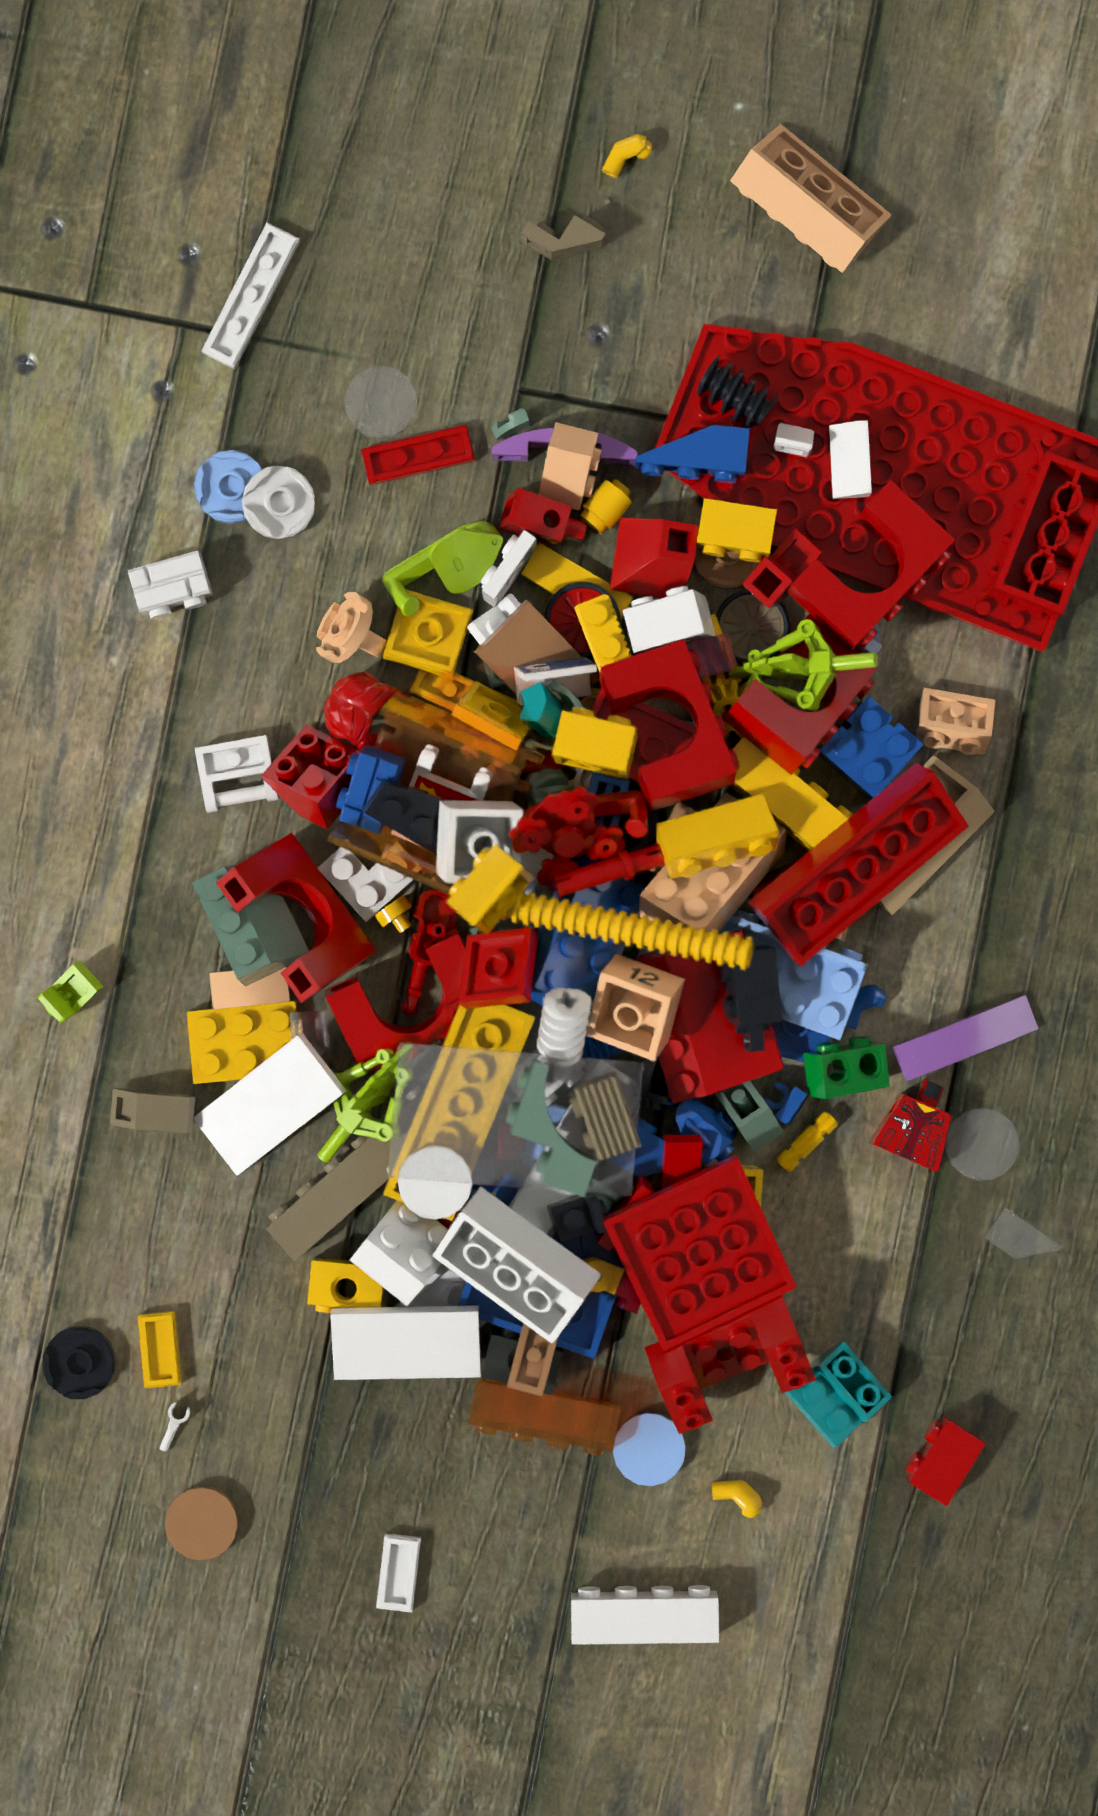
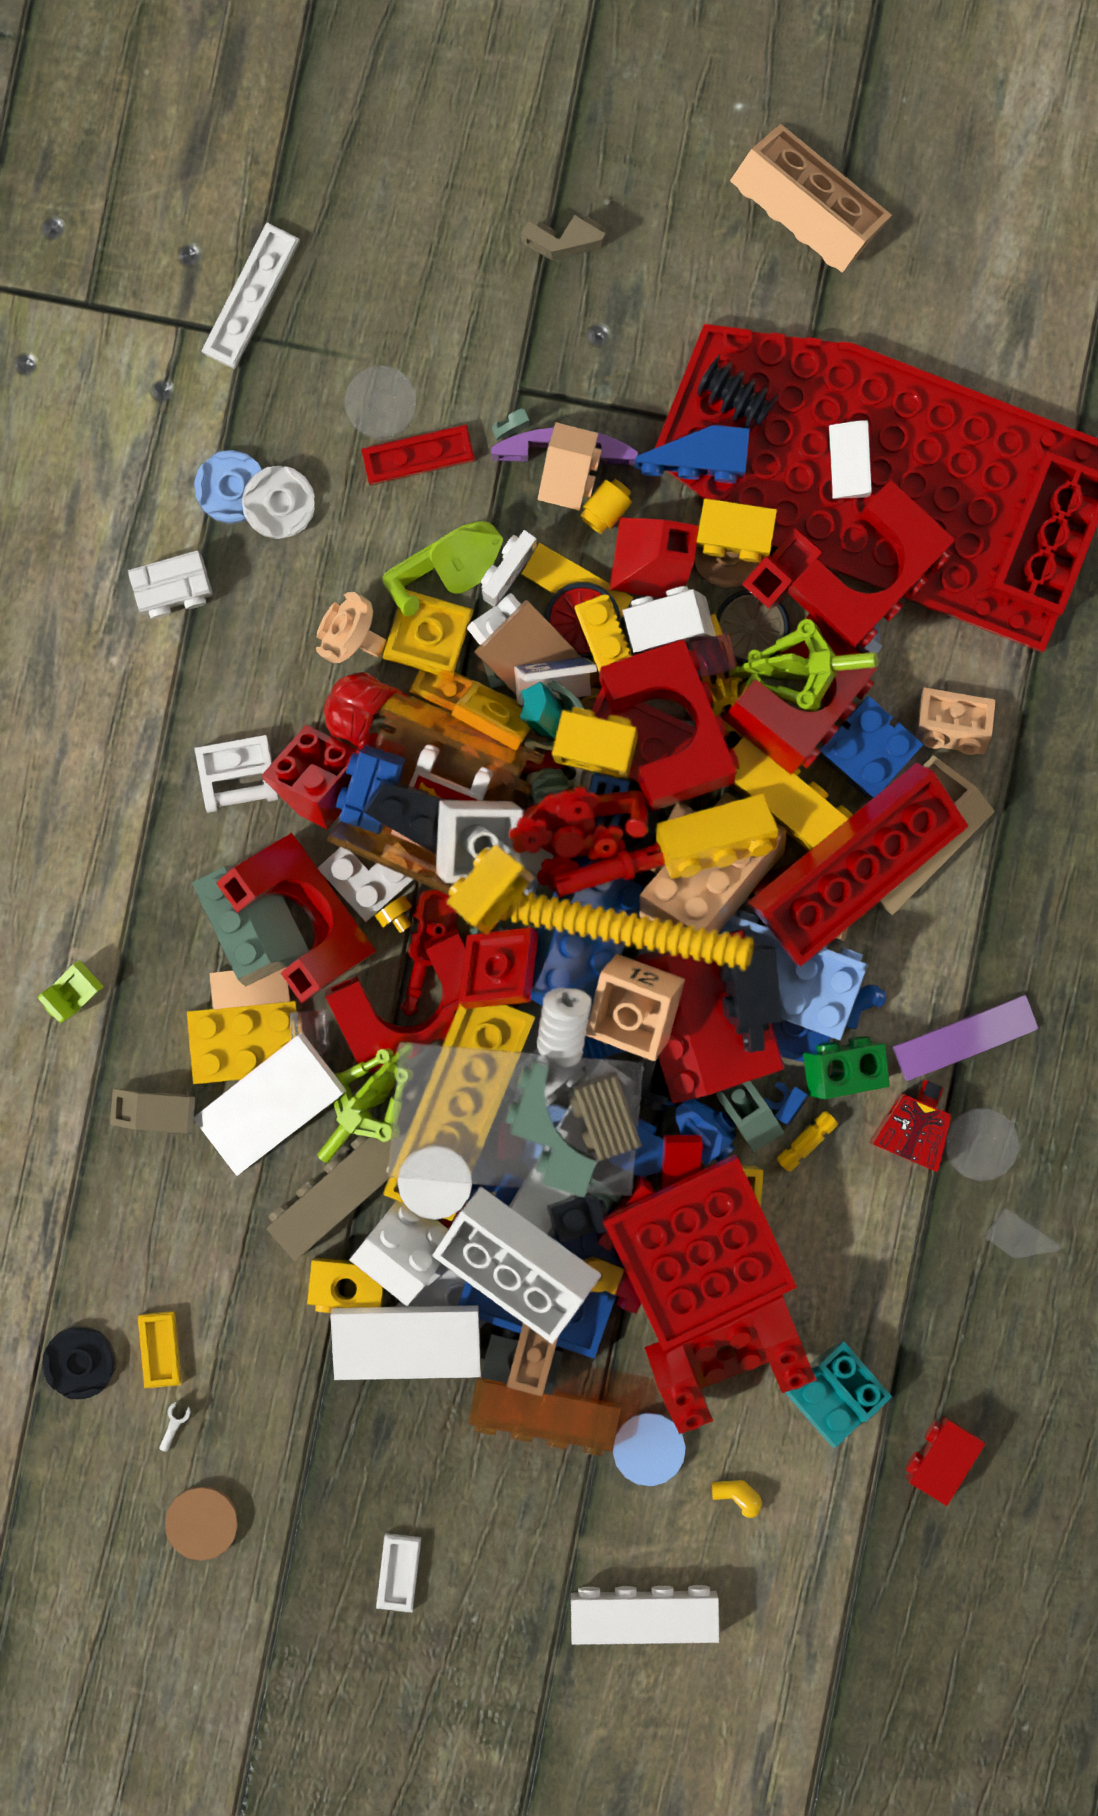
(526, 512): red torso -> none
(624, 149): yellow arm -> none
(793, 440): white slope -> none

